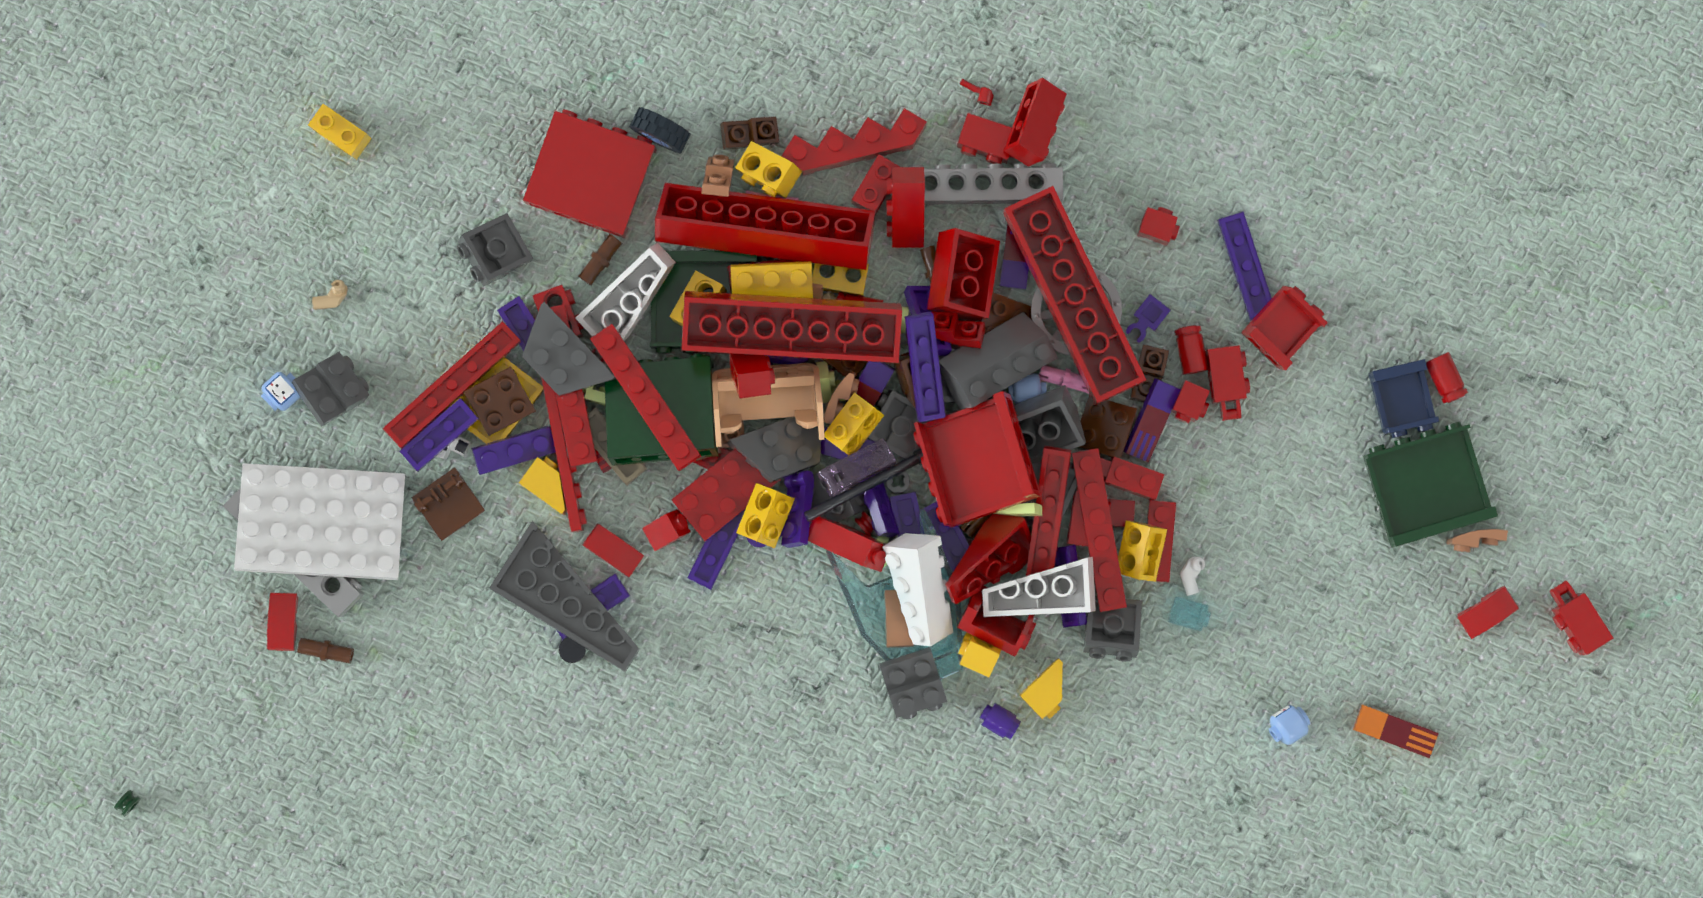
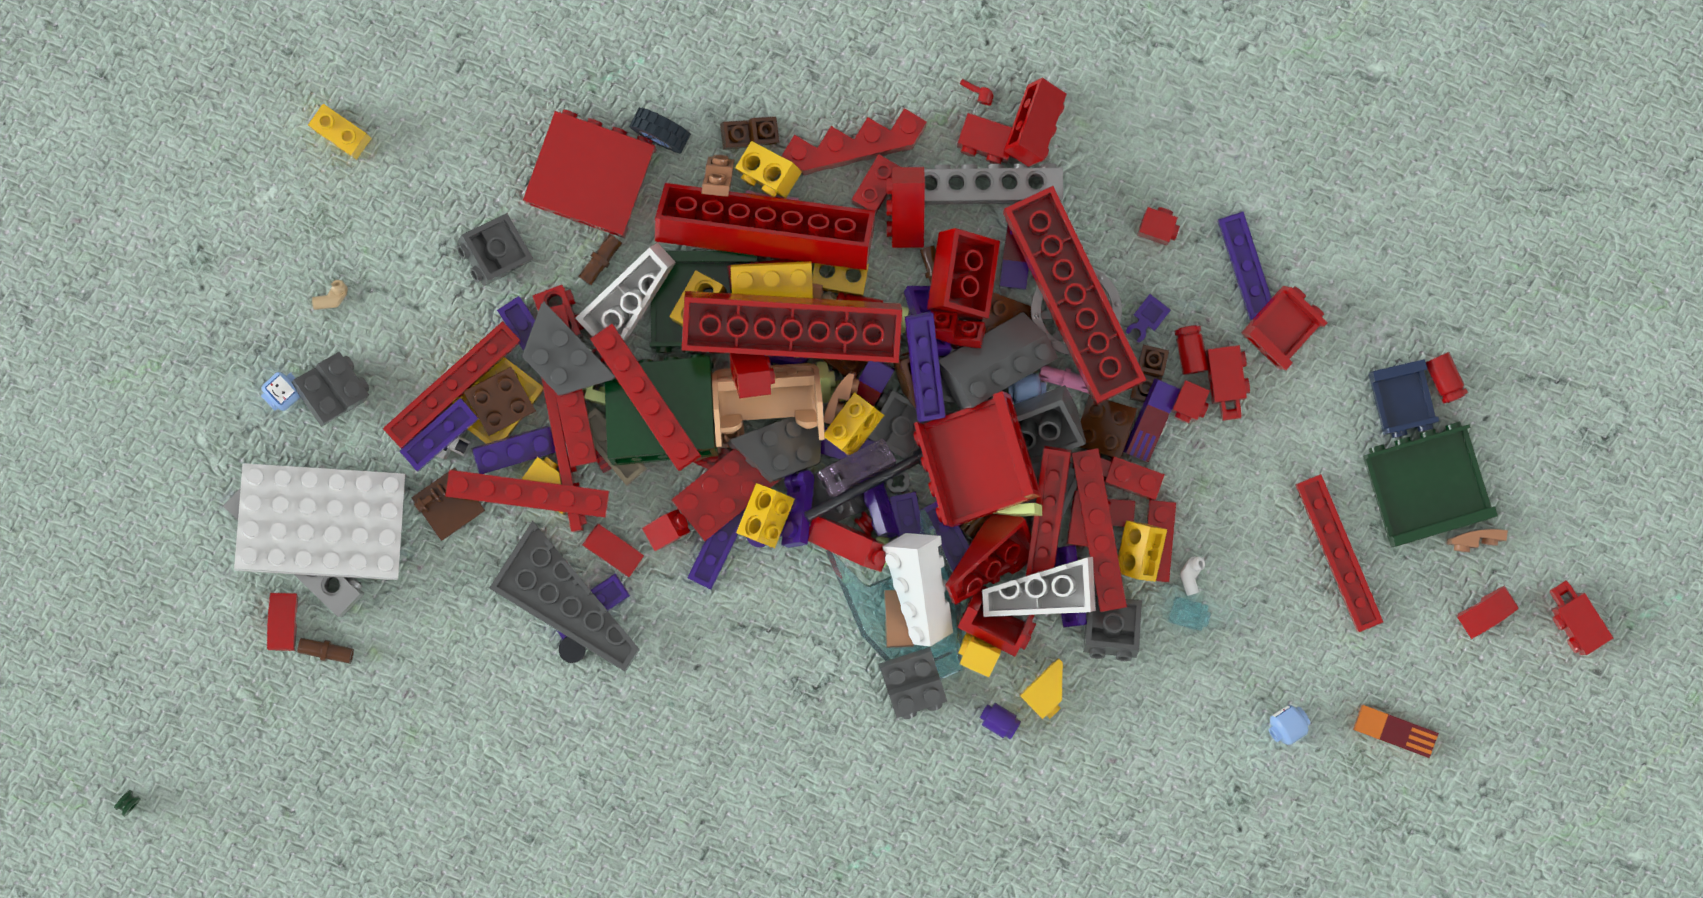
(527, 493): none -> red plate
(1339, 553): none -> red plate

